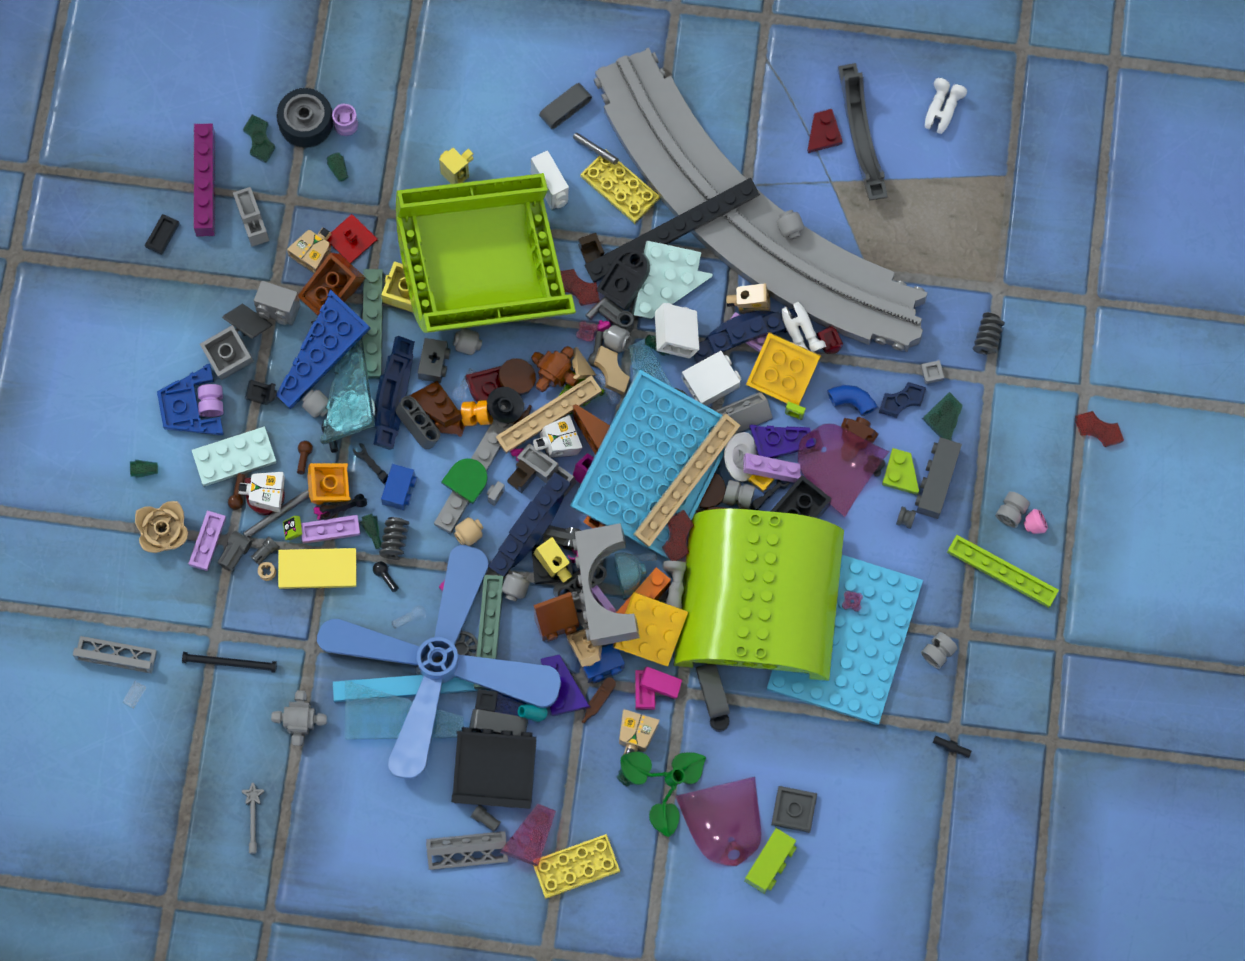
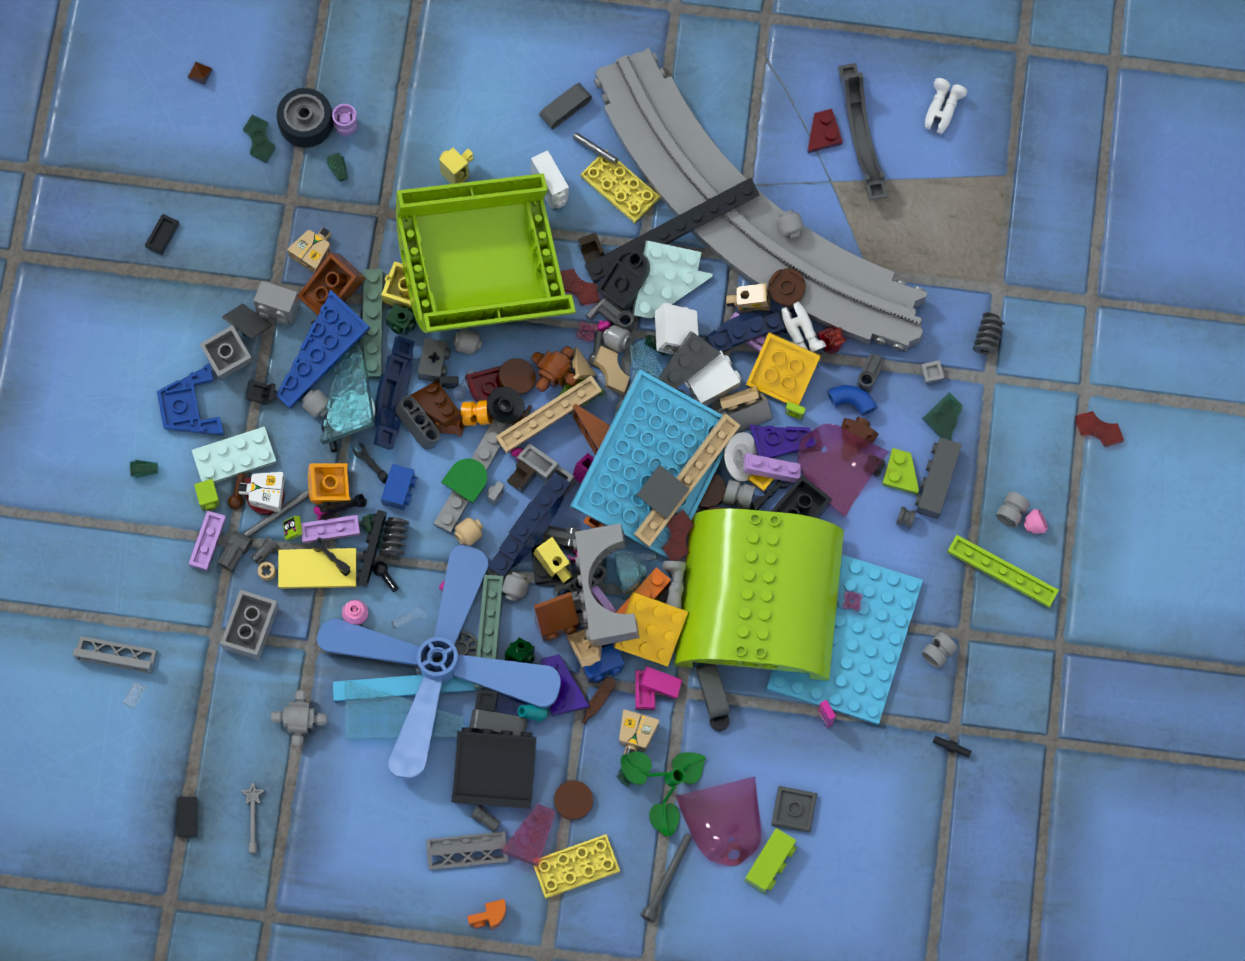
(151, 519): tan brick -> none
(187, 816): none -> black tile
(200, 73): none -> reddish brown slope
(204, 179): magenta brick -> none
(207, 495): none -> lime brick
(210, 400): lavender wheel -> none
(229, 662): black bar -> none
(249, 625): none -> light grey brick
(251, 216): light grey slope -> none
(304, 448): reddish brown bar -> none
(342, 566): none -> black piece
(351, 238): red piece -> none
(354, 616): none -> bright pink cone
(373, 541): none -> black plate
(401, 319): none -> dark green brick
(449, 381): none -> black tile
(494, 914): none -> orange brick
(520, 651): none -> dark green brick
(559, 439): white torso -> none
(573, 800): none -> reddish brown tile
(650, 912): none -> dark grey piece
(662, 491): none -> dark grey piece
(688, 360): none -> dark grey wing
(731, 401): none -> tan plate
(786, 287): none -> reddish brown tile
(826, 713): none -> dark pink tile
(835, 337): none -> clear red wheel
(870, 372): none -> dark grey piece
(894, 403): dark blue tile -> none

